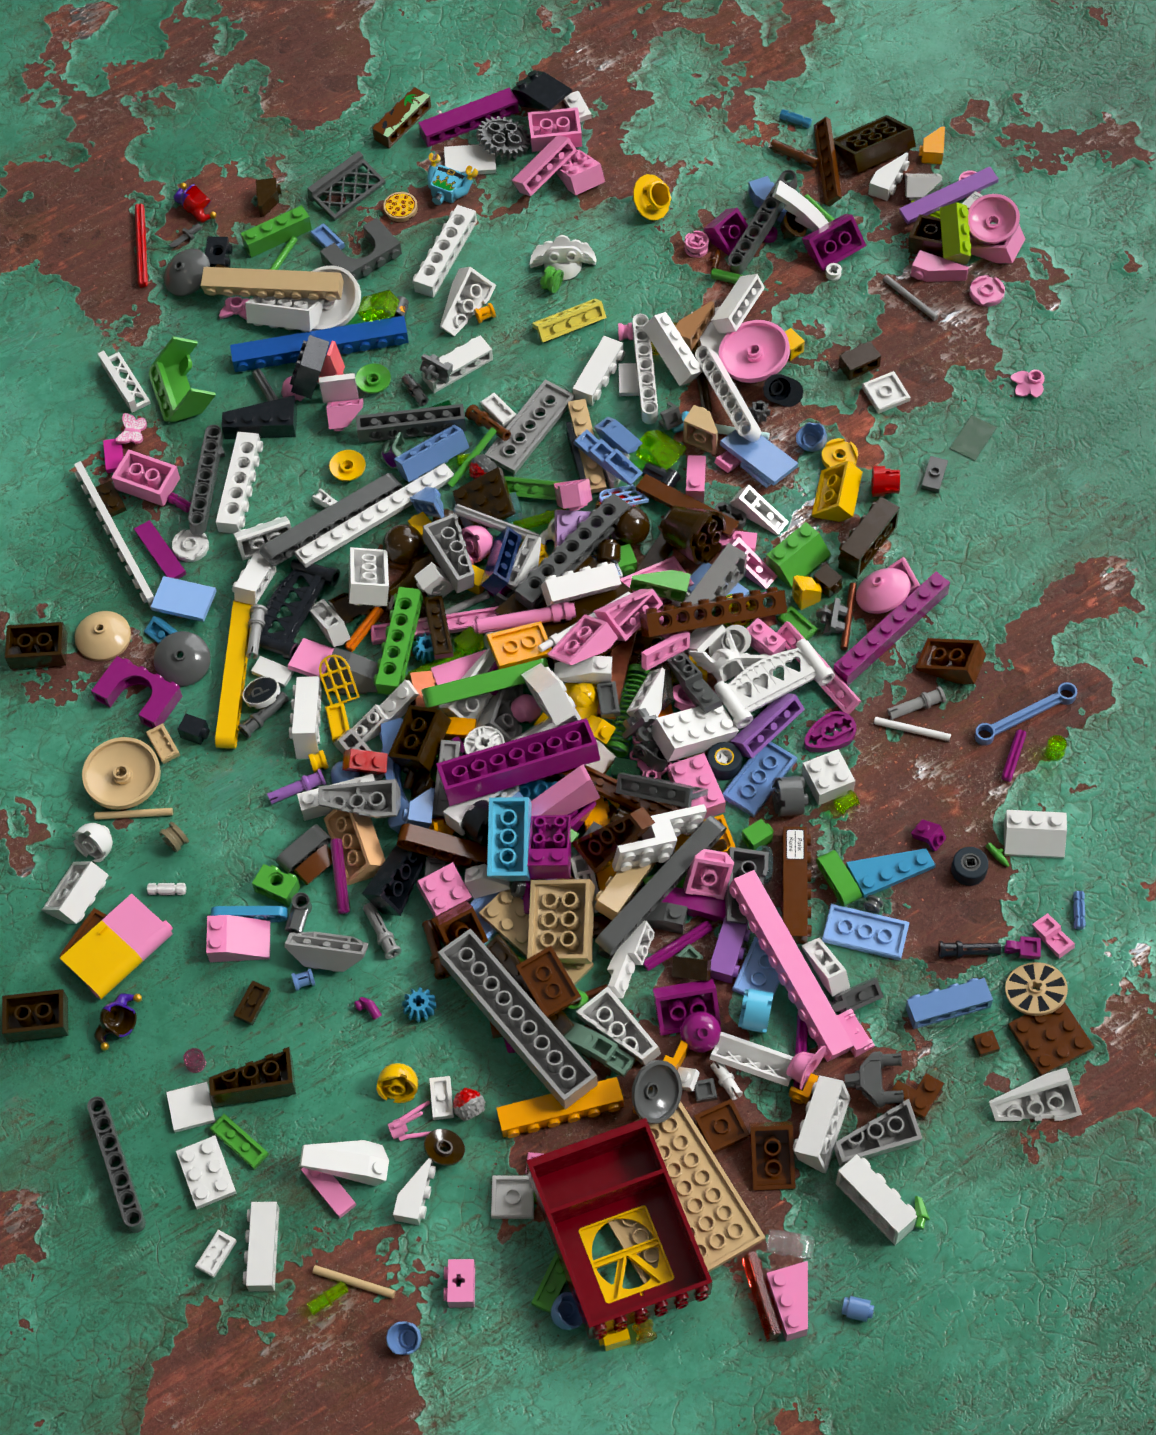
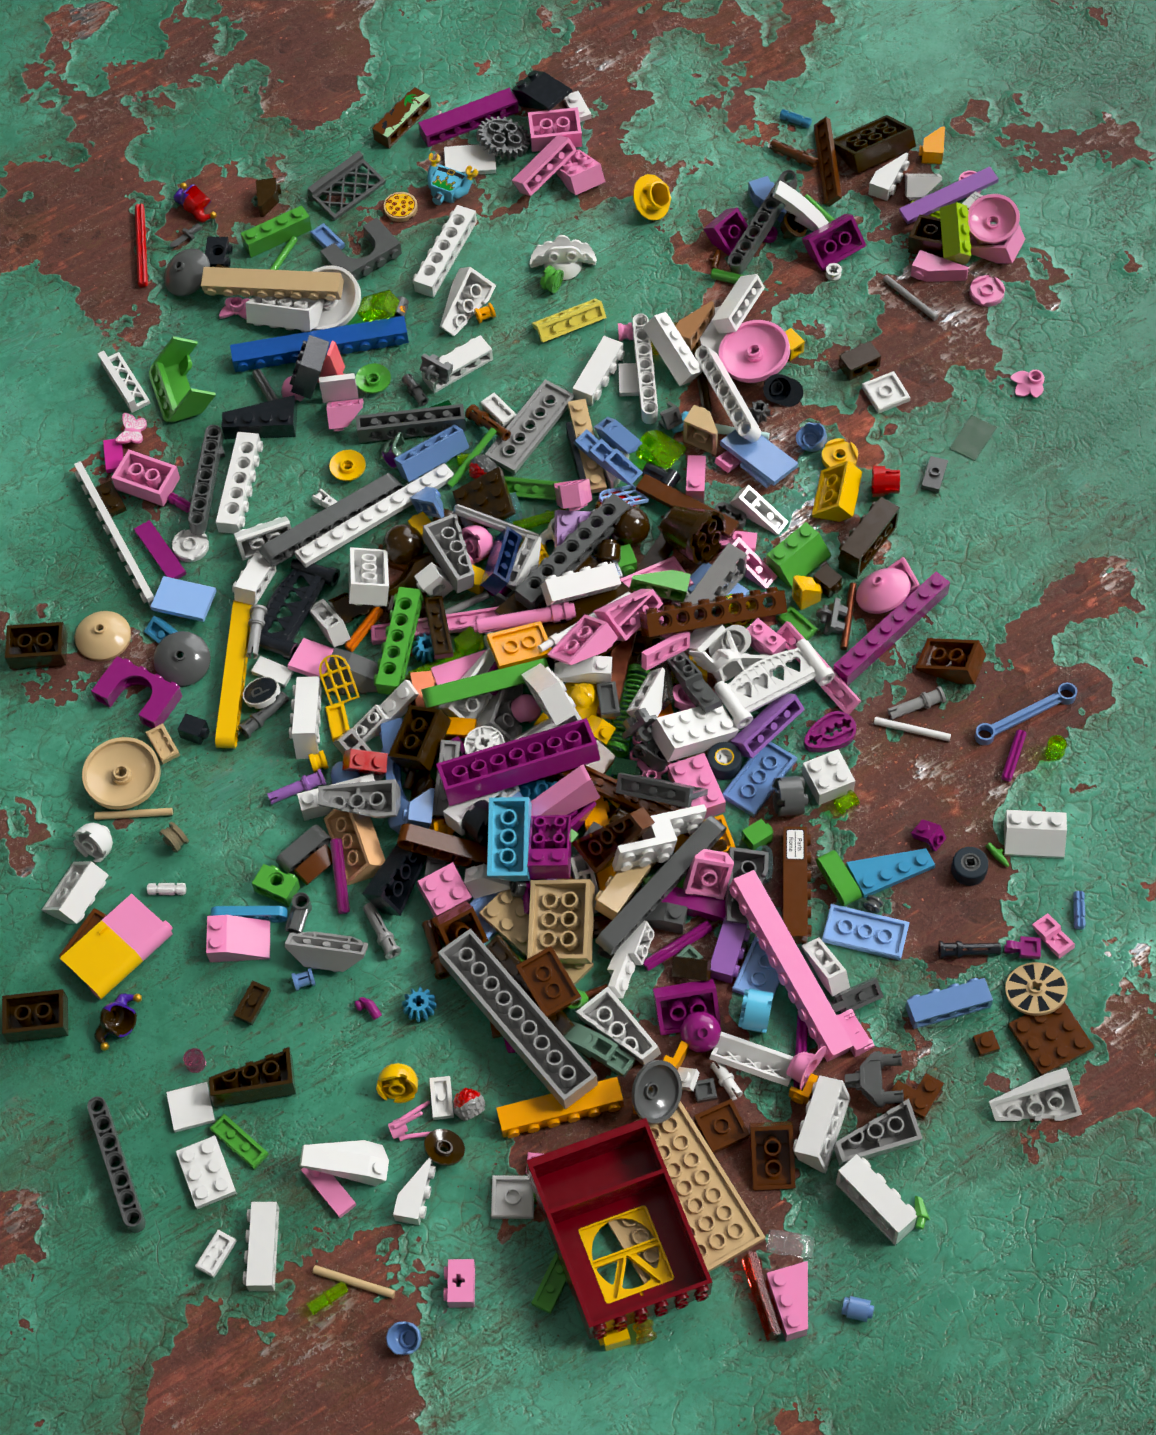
(565, 1312): medium blue hair -> none
(697, 244): bright pink wheel -> none

